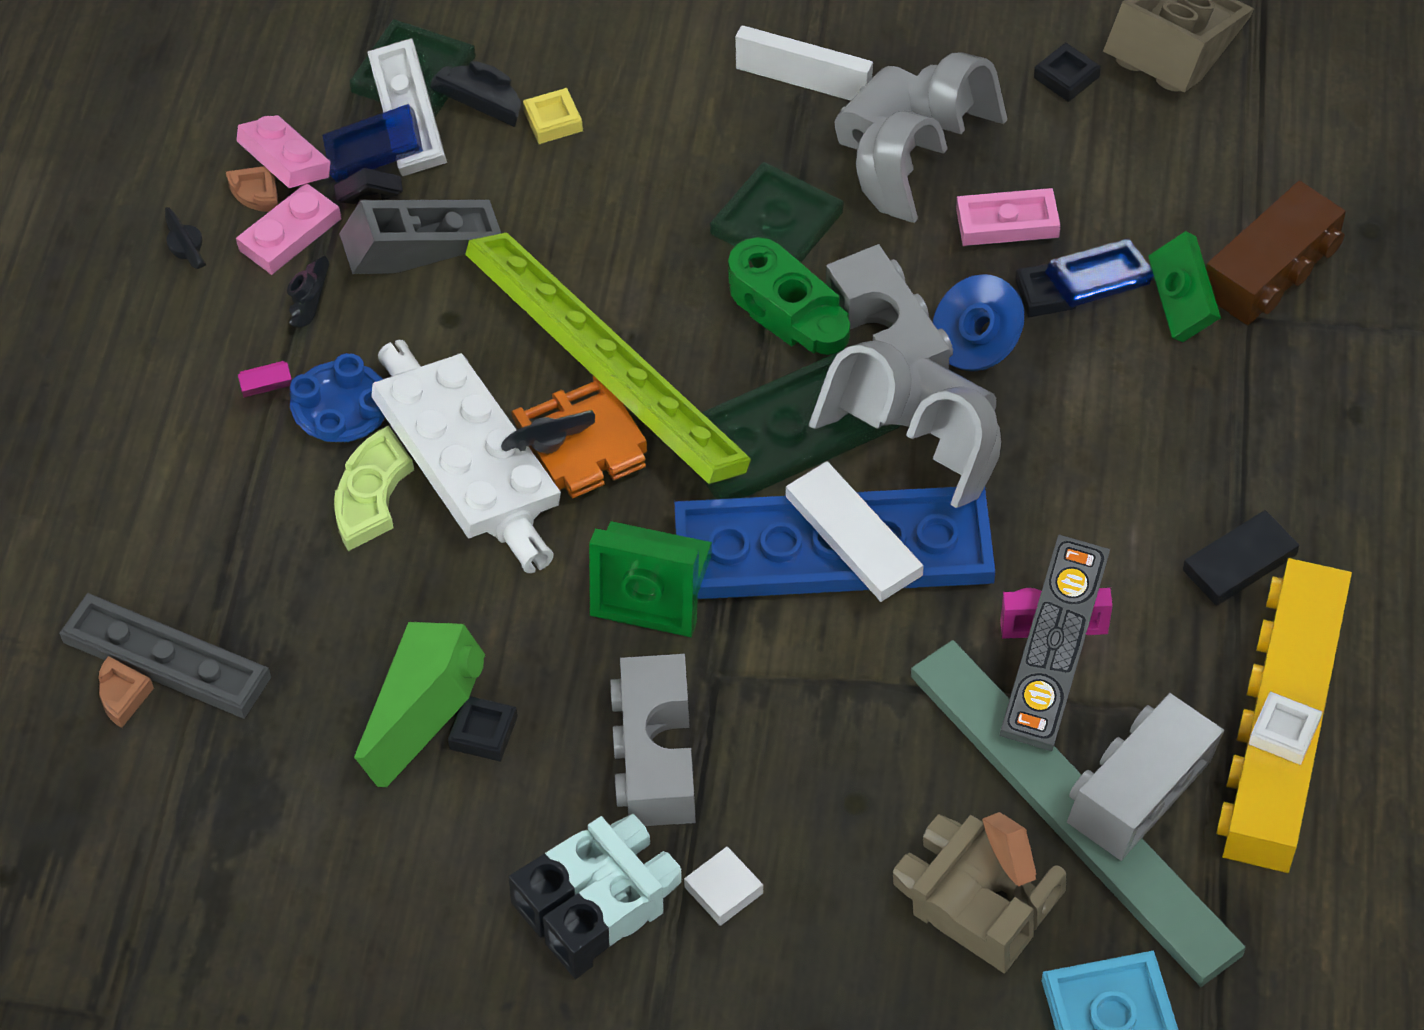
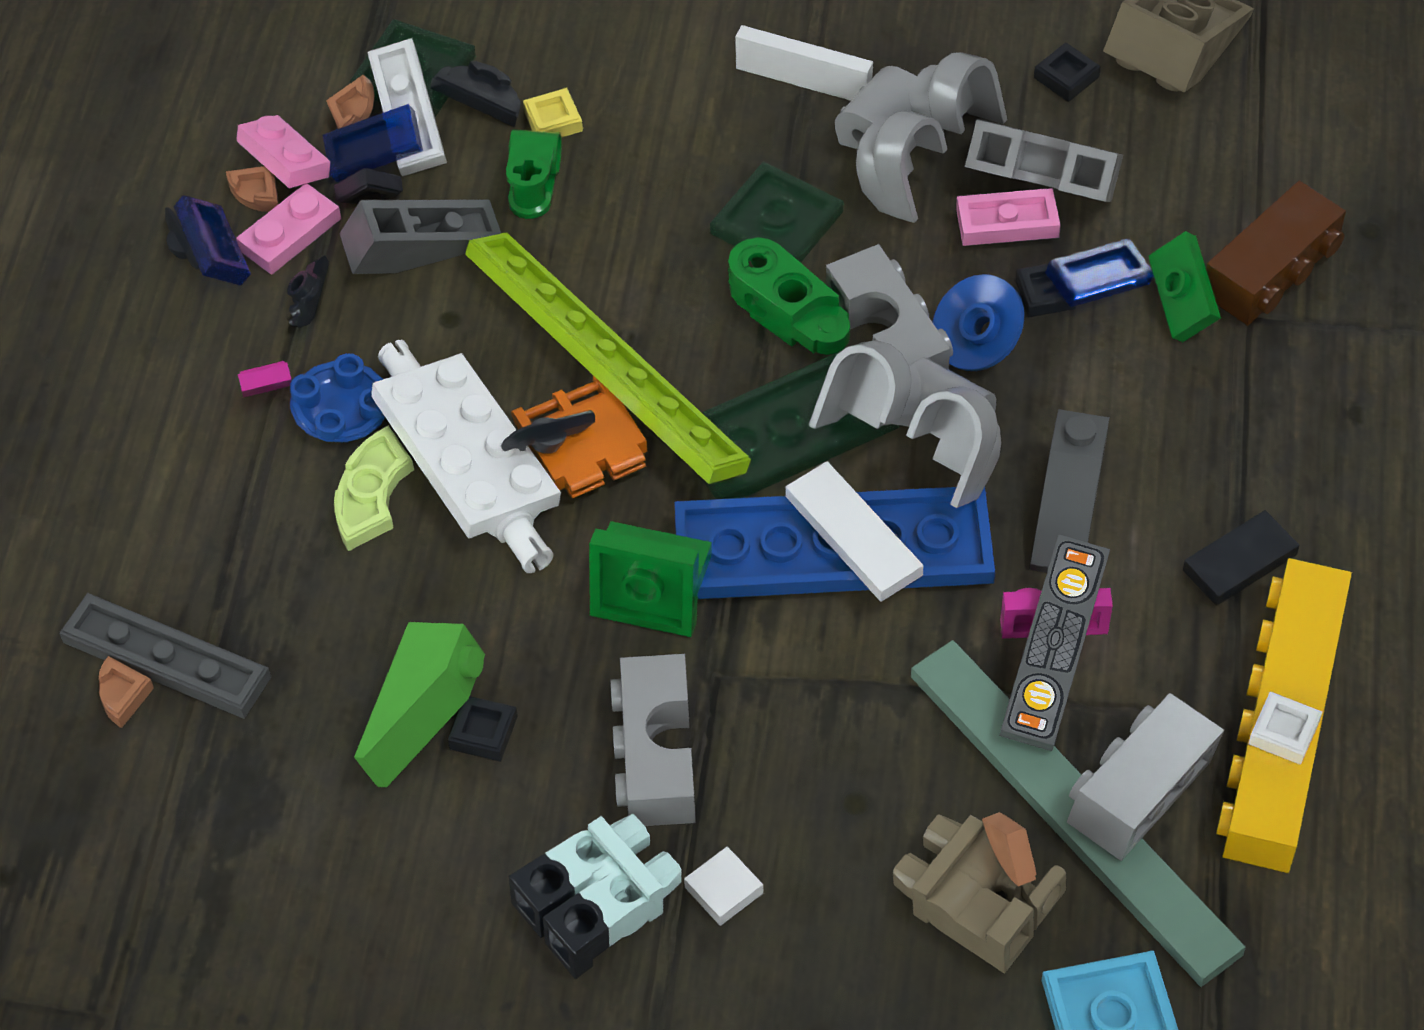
(212, 240): none -> clear blue tile
(352, 102): none -> nougat tile
(532, 171): none -> green piece
(1044, 160): none -> light grey arch
(1069, 483): none -> dark grey slope

